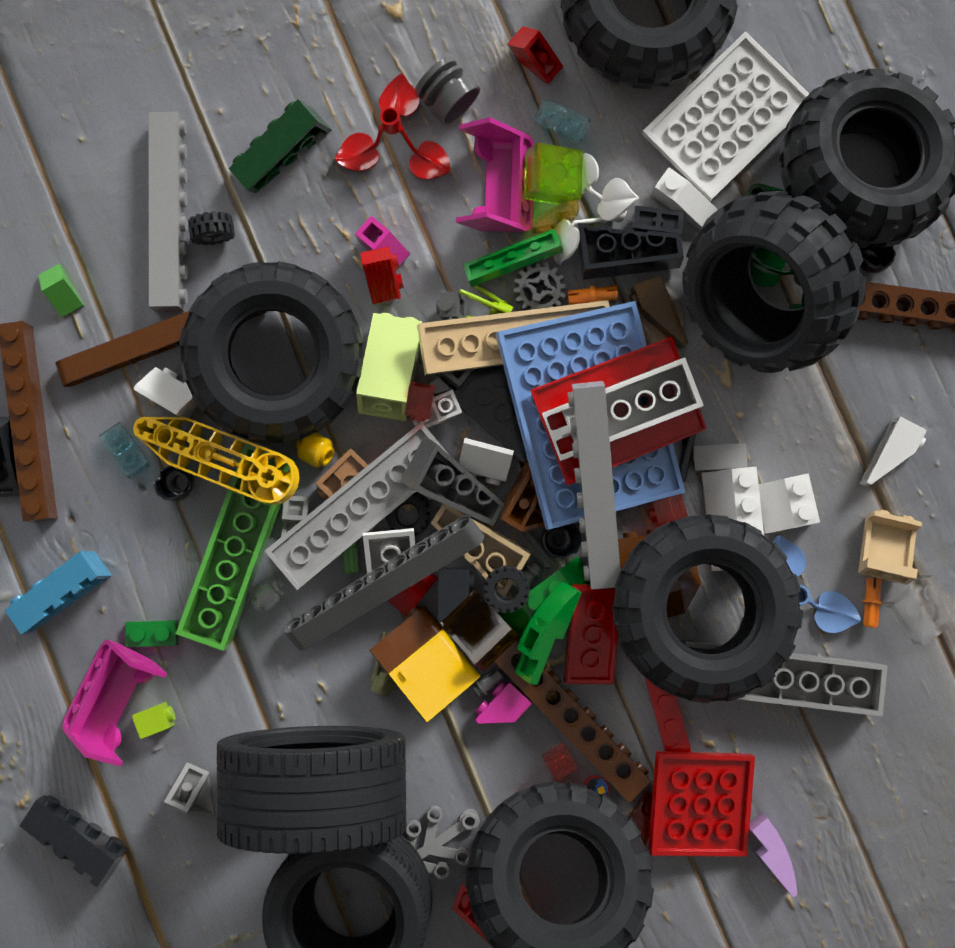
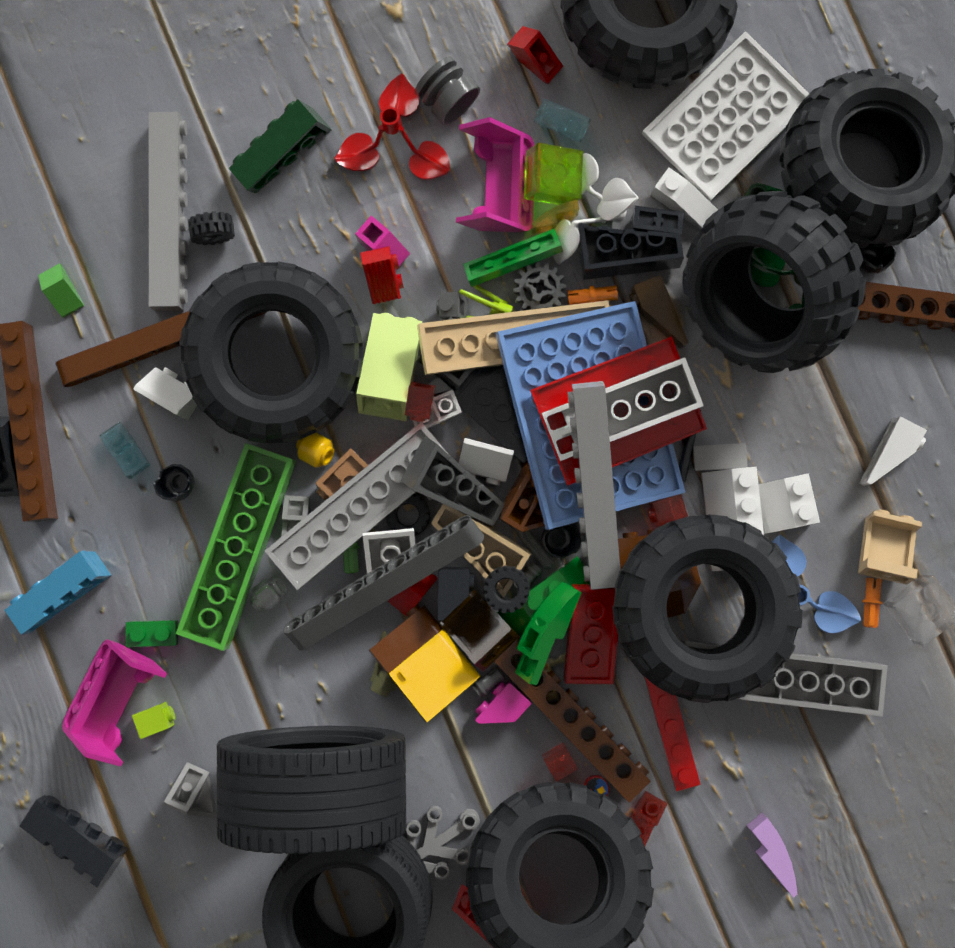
(204, 451): yellow beam -> none
(701, 804): red plate -> none

